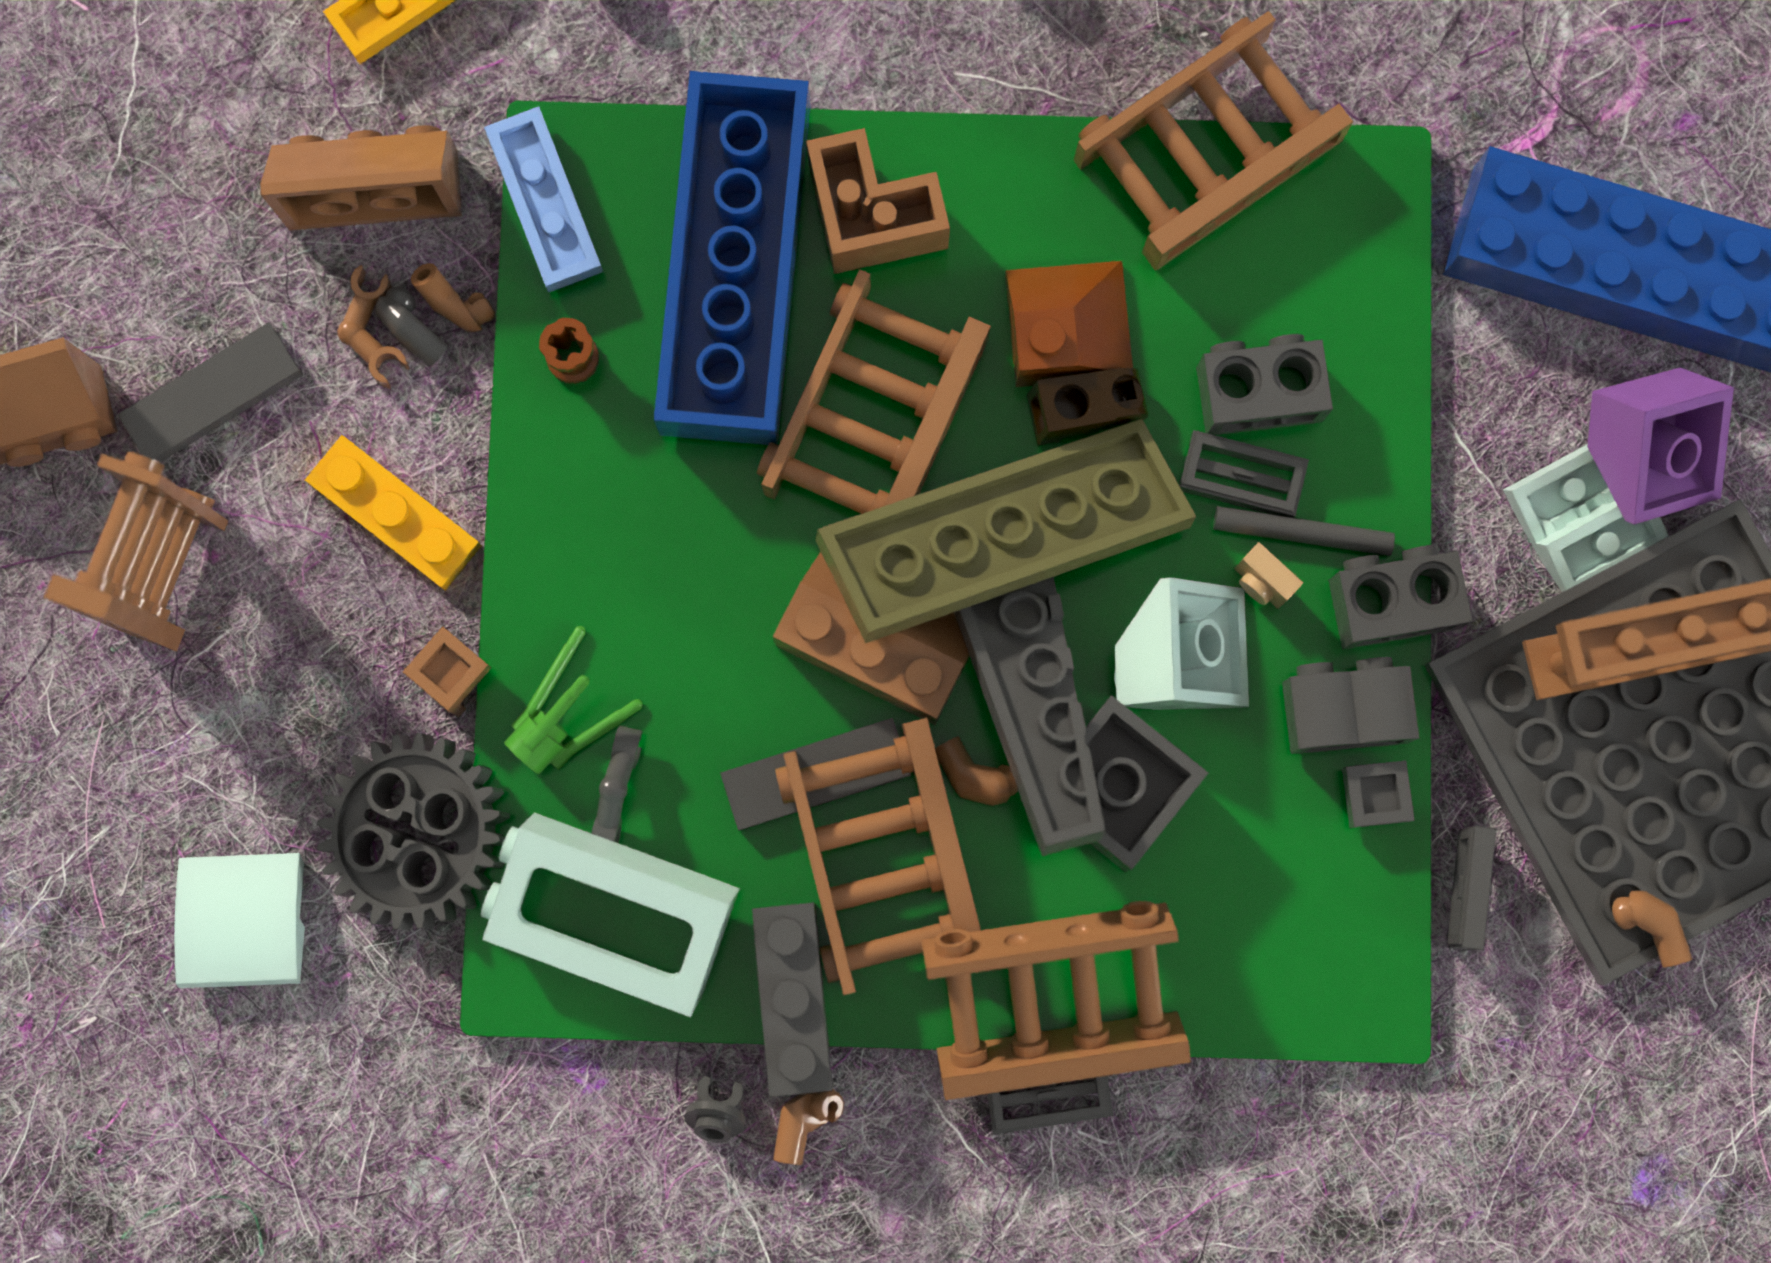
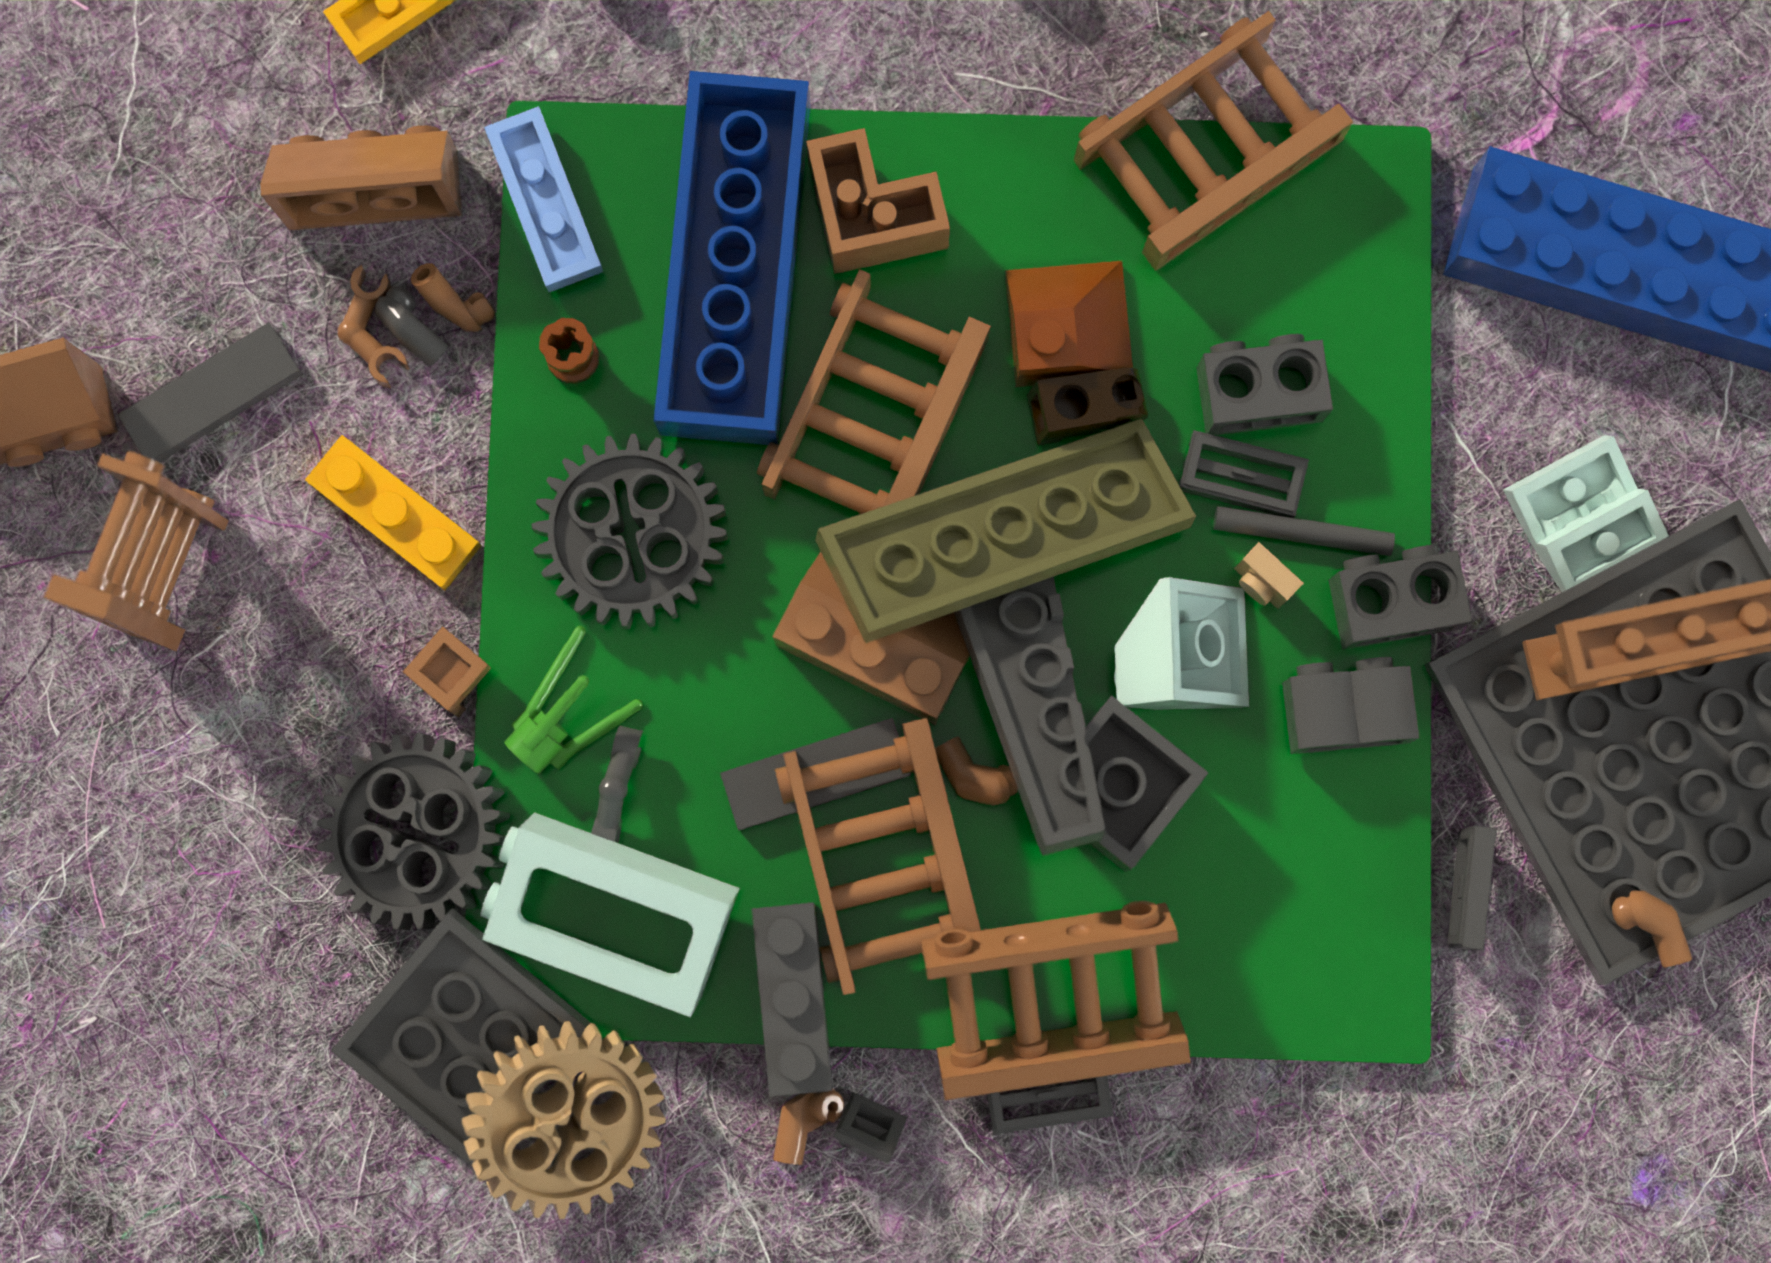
(238, 920): light aqua slope -> none
(445, 1021): none -> dark grey plate
(513, 1112): none -> tan gear
(578, 544): none -> dark grey gear
(716, 1119): dark grey plate -> none
(869, 1128): none -> dark grey slope
(1378, 794): dark grey plate -> none
(1661, 442): medium lavender slope -> none

